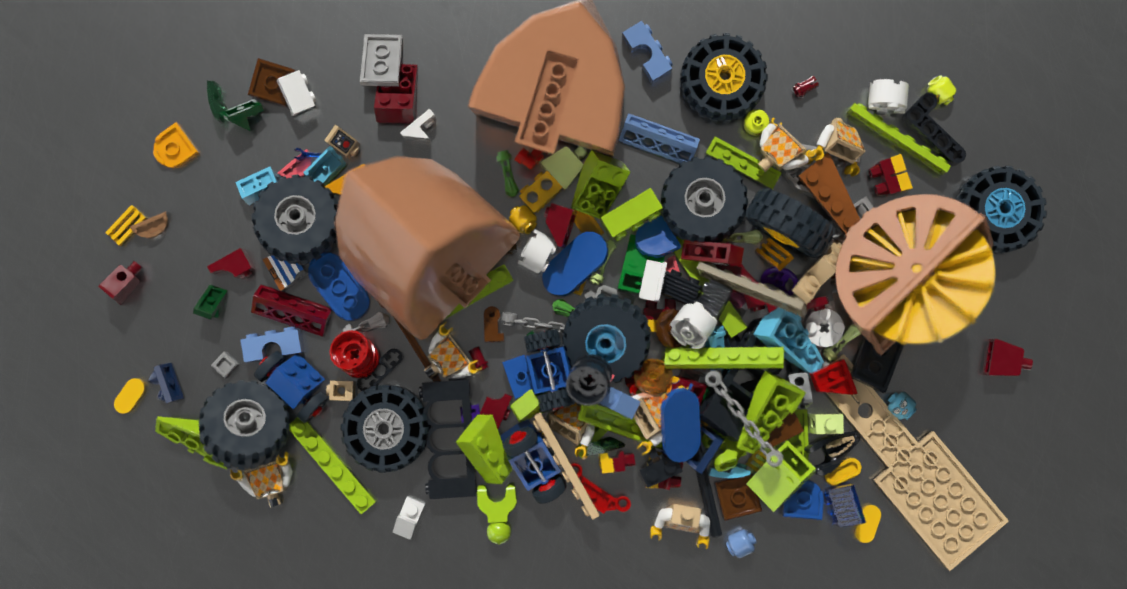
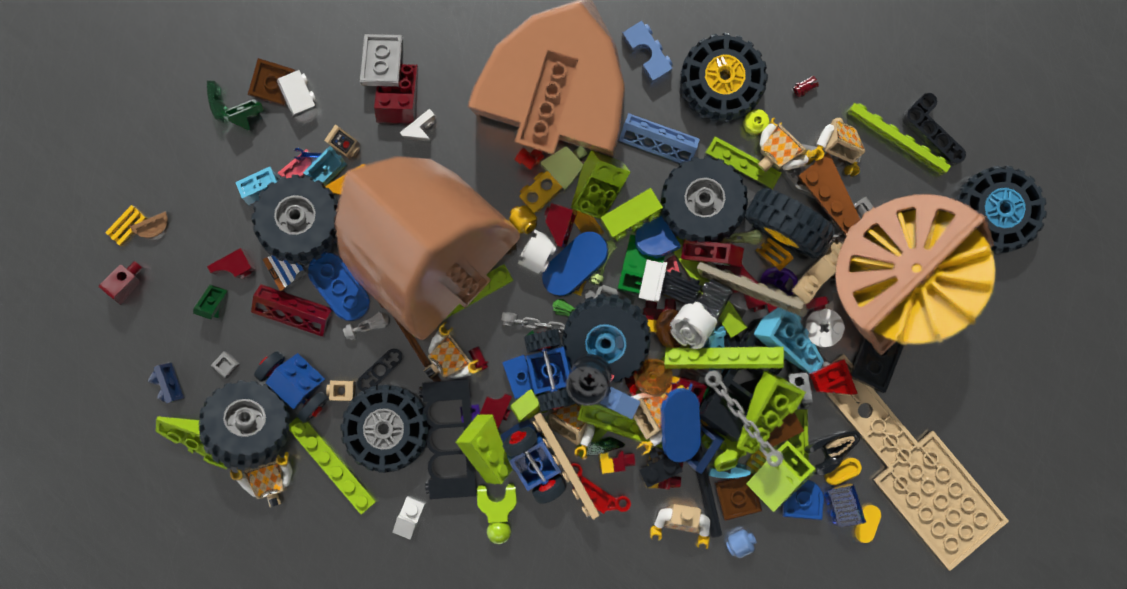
(130, 395): yellow tile -> none
(174, 147): light orange tile -> none
(255, 346): medium blue arch -> none
(348, 347): red wheel -> none
(491, 325): reddish brown leg -> none
(511, 188): bright green piece -> none
(737, 300): clear pink piece -> none
(826, 423): yellowish green torso -> none
(850, 334): yellowish green piece -> none
(888, 96): white brick -> none
(894, 184): dark red hips -> none
(902, 405): medium azure head -> none
(942, 89): neon yellow head -> none
(1005, 359): dark red torso -> none

